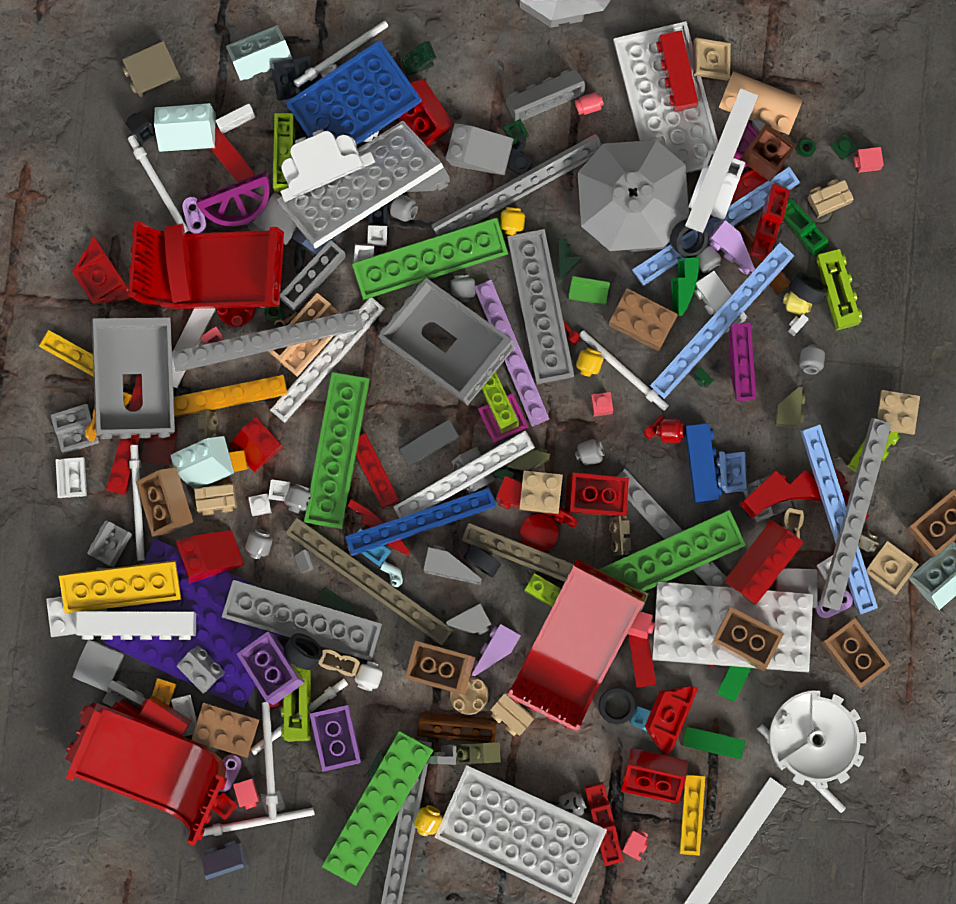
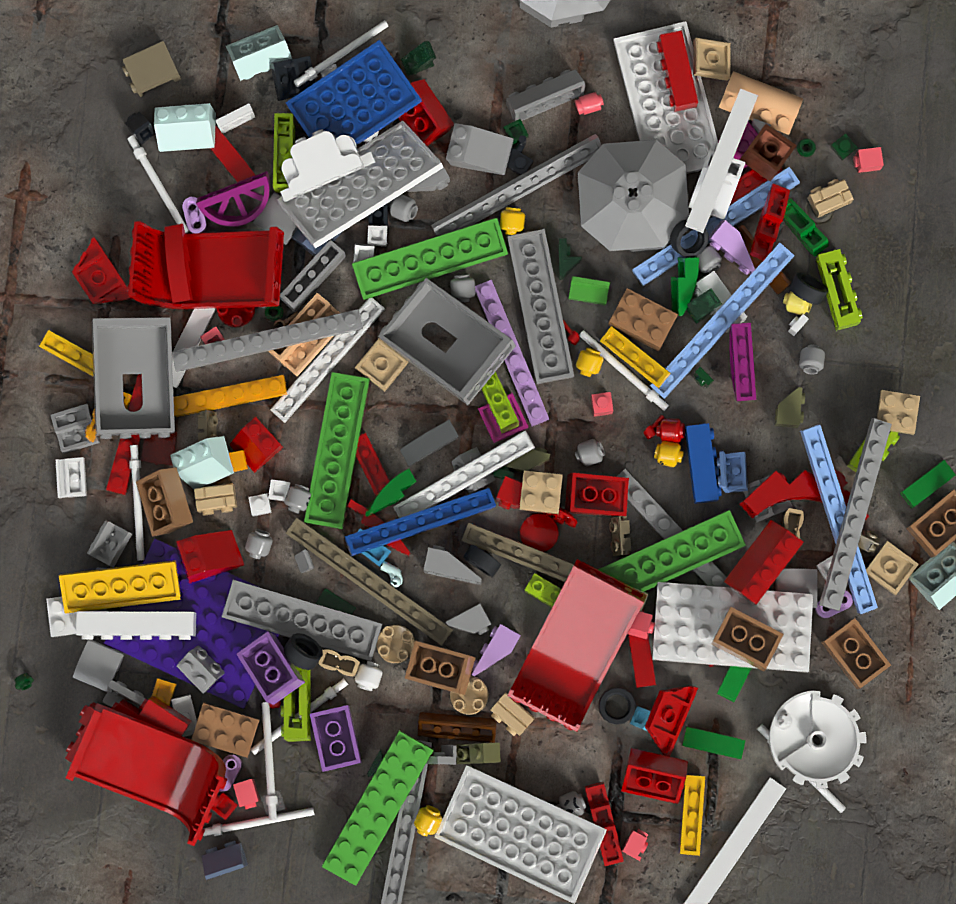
(23, 681): none -> dark green plate
(381, 365): none -> tan plate
(391, 492): none -> green slope
(395, 644): none -> tan dish
(635, 357): none -> yellow plate
(668, 453): none -> yellow head
(703, 305): none -> clear green slope
(927, 484): none -> green slope

